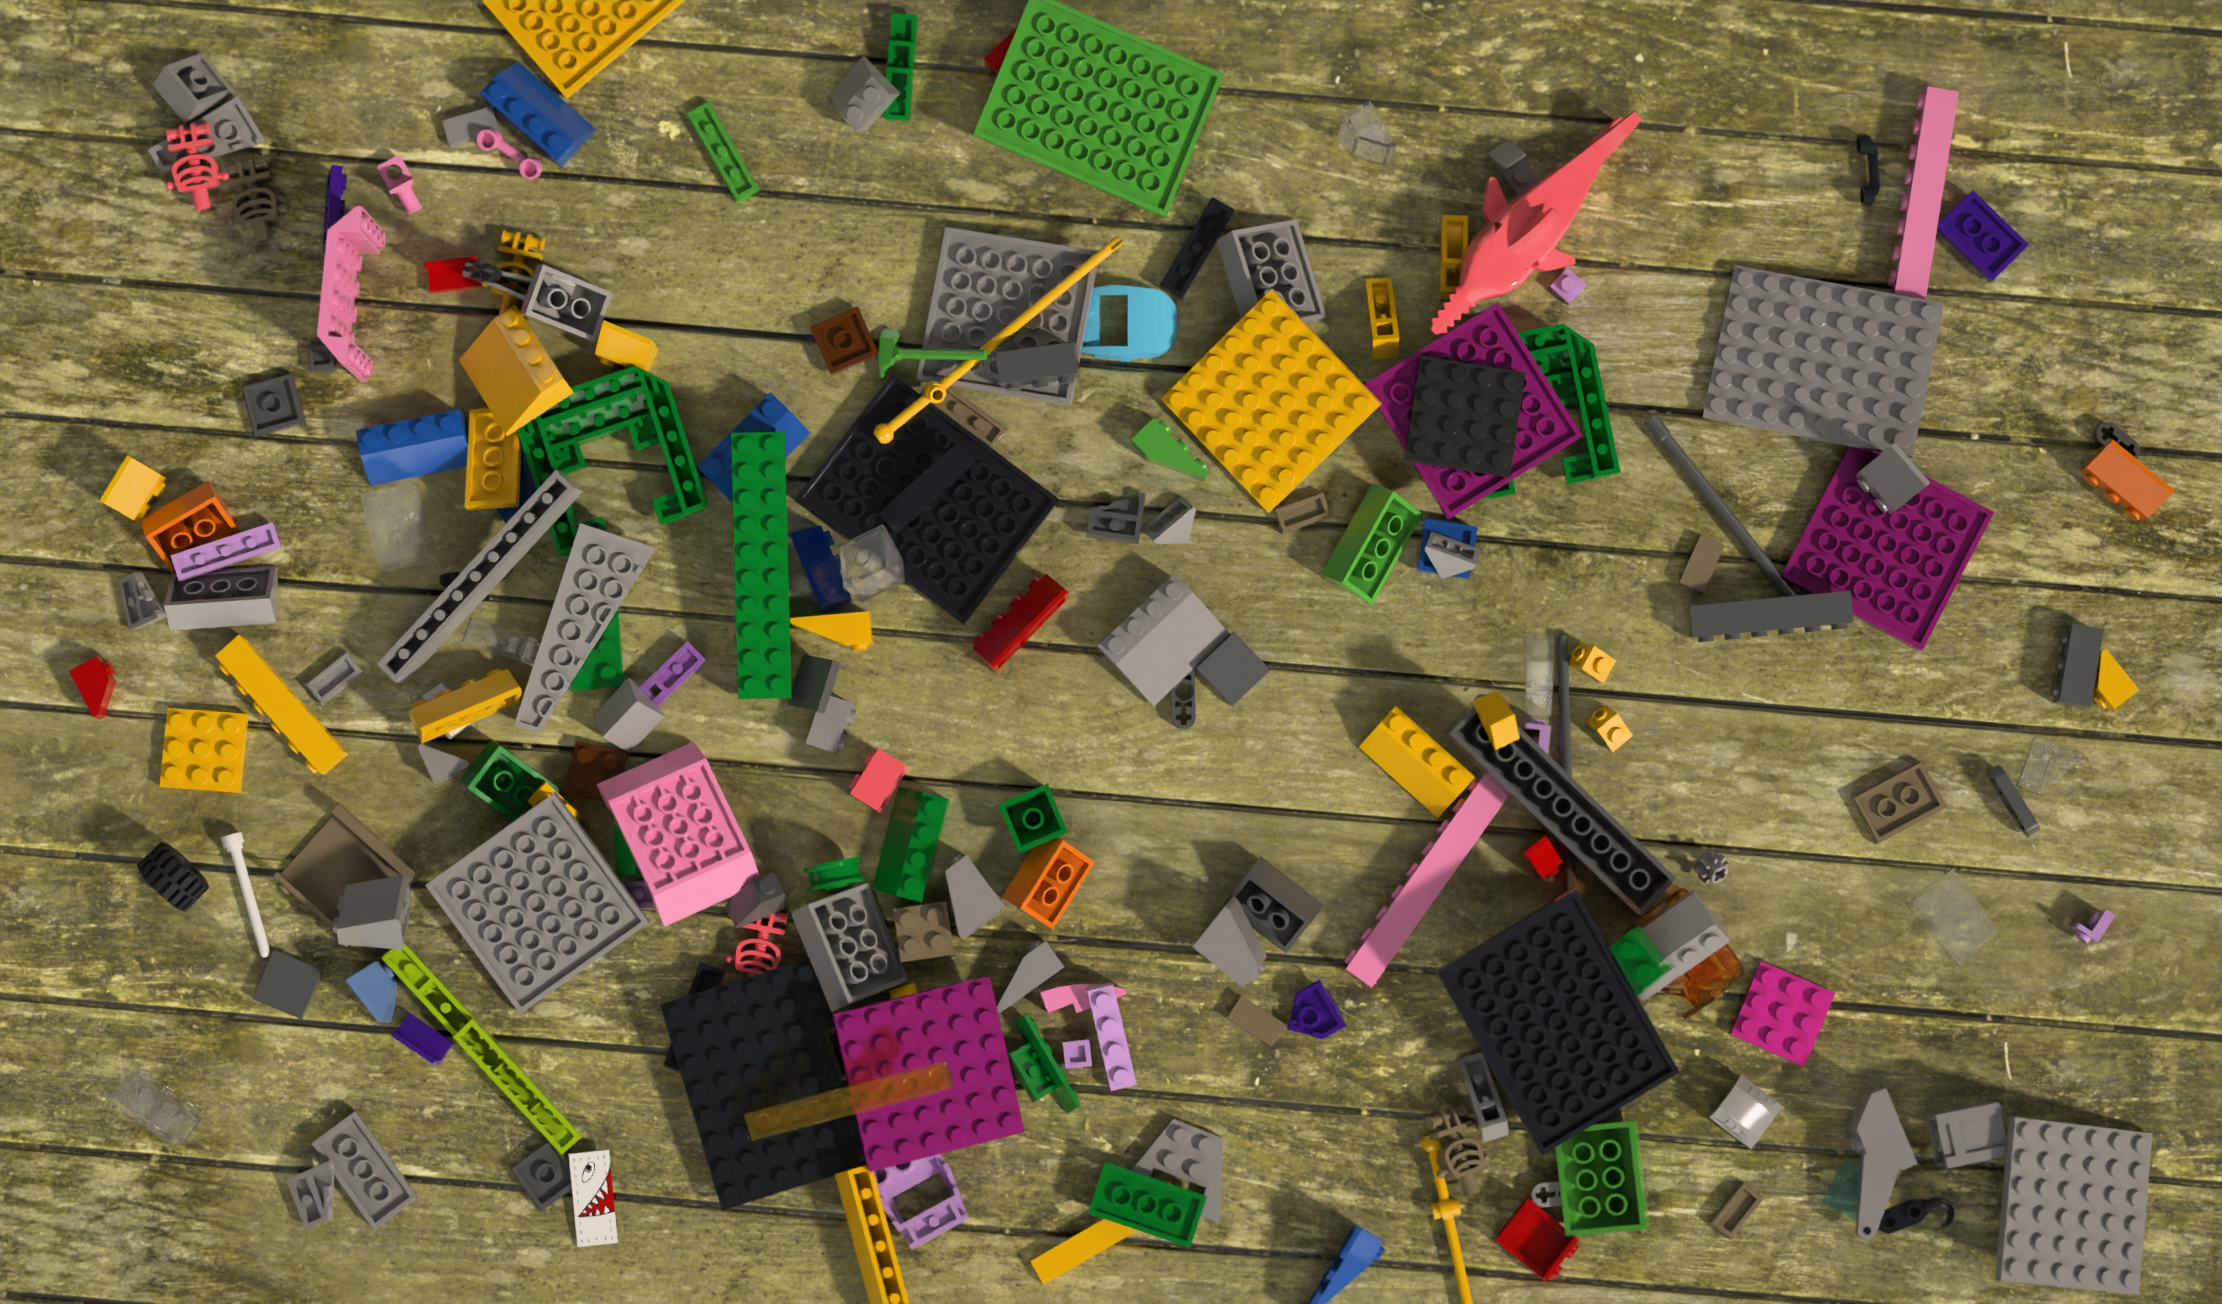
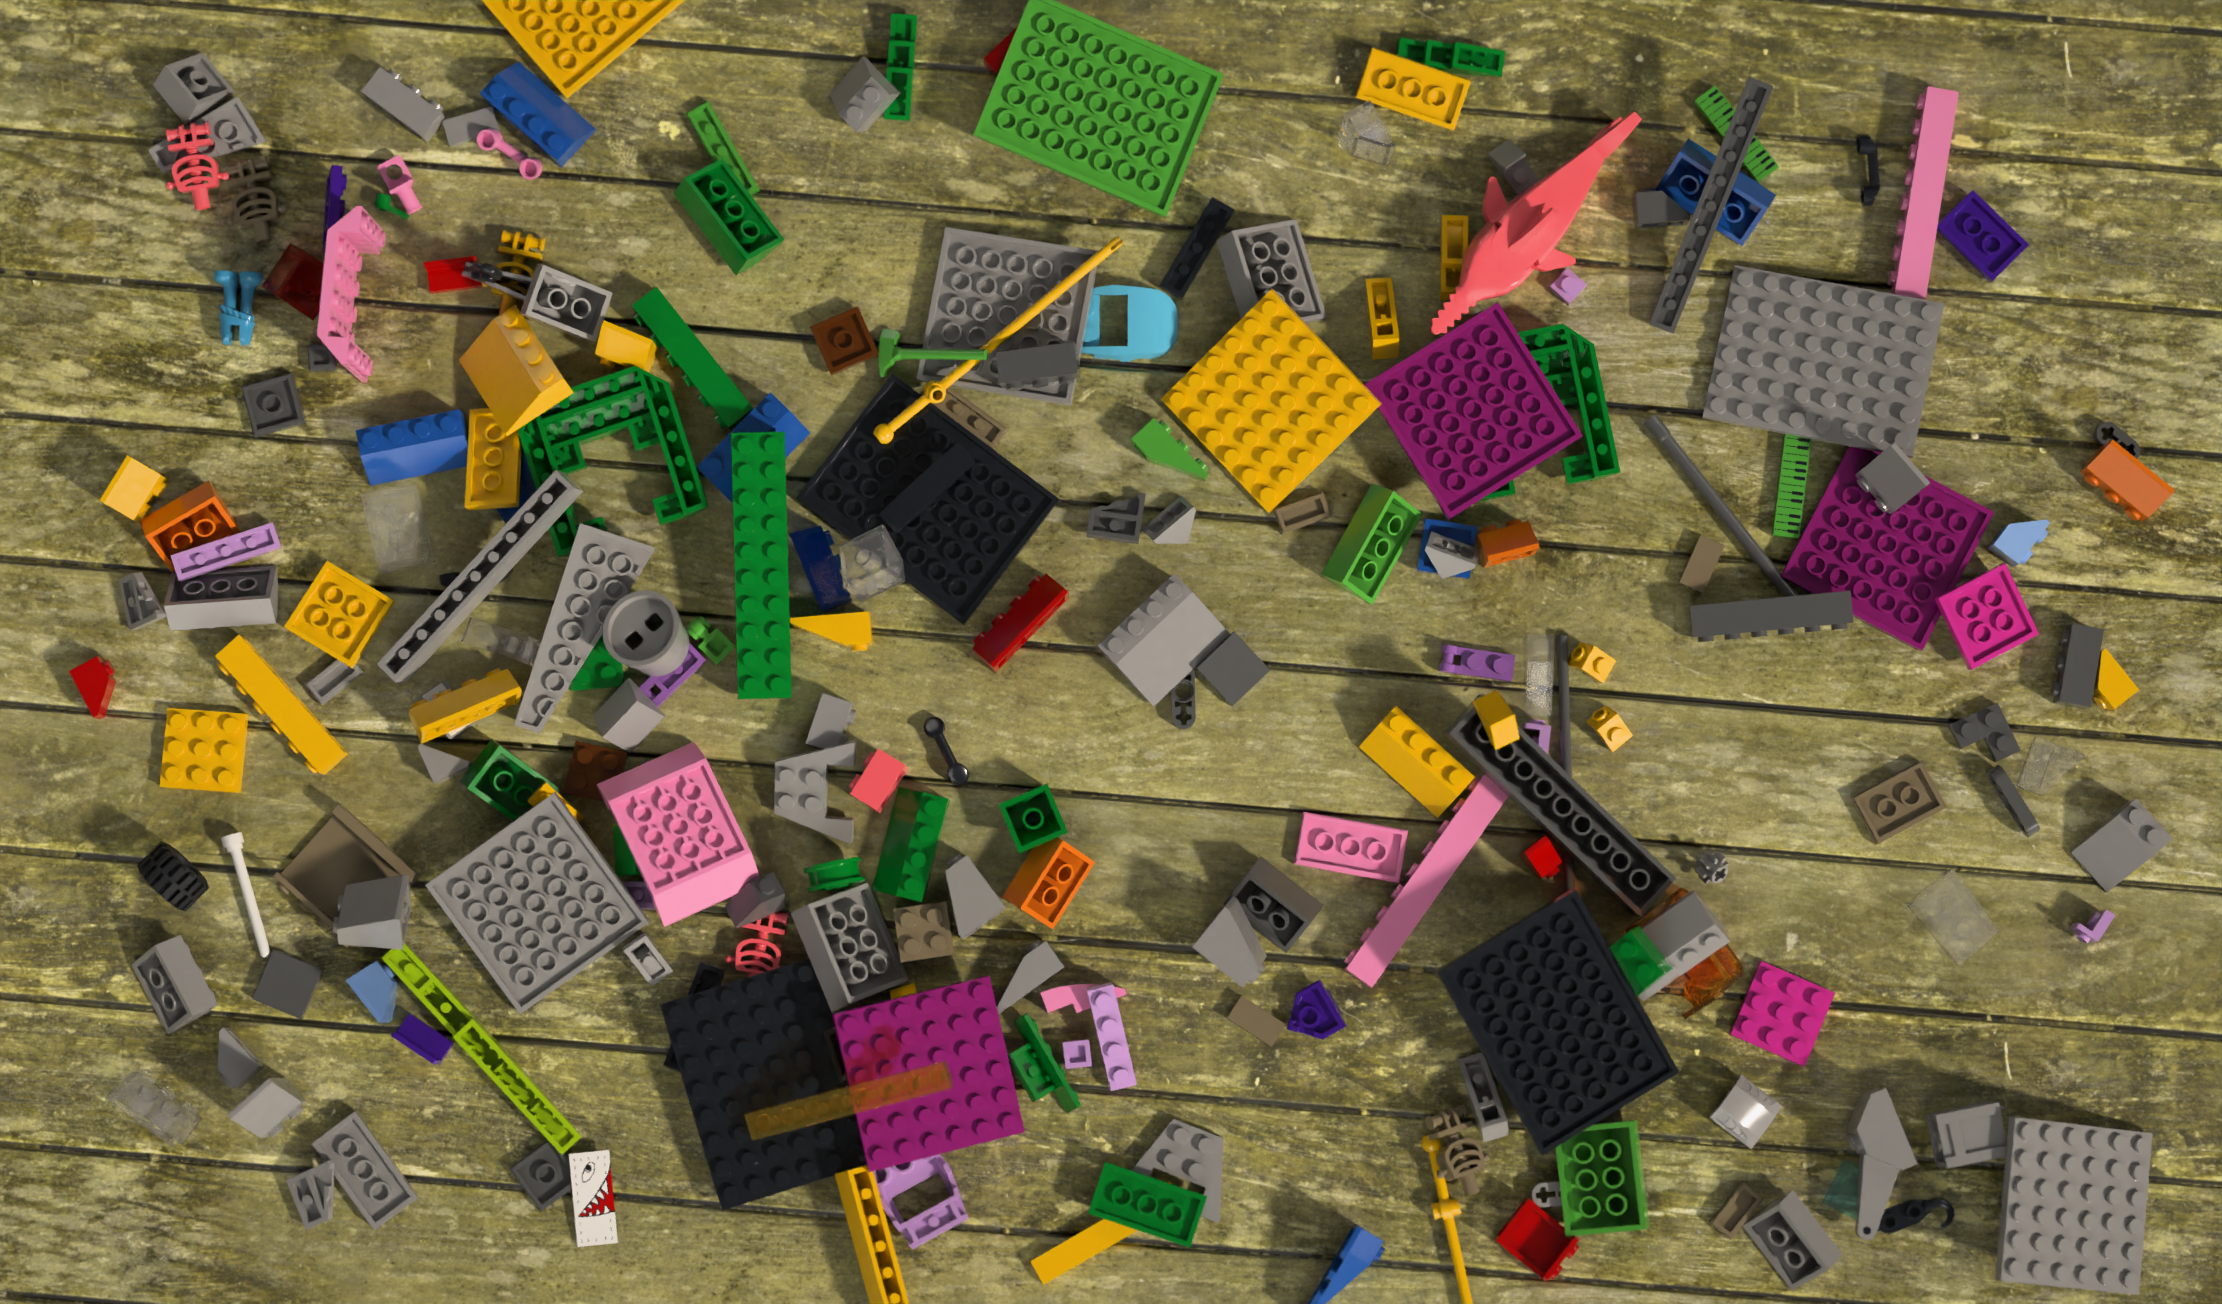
(174, 984): none -> light grey slope
(229, 315): none -> dark azure piece
(236, 1060): none -> light grey slope
(269, 1107): none -> light grey slope
(297, 281): none -> clear red slope
(339, 614): none -> yellow plate
(383, 204): none -> green hand
(404, 103): none -> light grey brick
(647, 959): none -> light grey slope
(661, 650): none -> light grey piece
(693, 358): none -> green brick
(715, 645): none -> bright green plate
(728, 216): none -> green slope
(803, 789): none -> light grey wing
(814, 683): dark grey tile -> none
(957, 772): none -> black bar
(1351, 847): none -> bright pink tile
(1413, 88): none -> yellow tile
(1453, 58): none -> green slope
(1464, 416): pearl dark grey plate -> none
(1477, 663): none -> medium lavender plate
(1506, 543): none -> orange slope
(1657, 210): none -> dark grey slope
(1687, 179): none -> blue slope
(1711, 205): none -> dark grey plate
(1719, 114): none -> bright green tile
(1791, 487): none -> bright green tile
(1792, 1240): none -> light grey slope
(1986, 616): none -> dark pink plate
(1986, 725): none -> dark grey plate
(2016, 540): none -> light blue slope
(2121, 844): none -> light grey slope

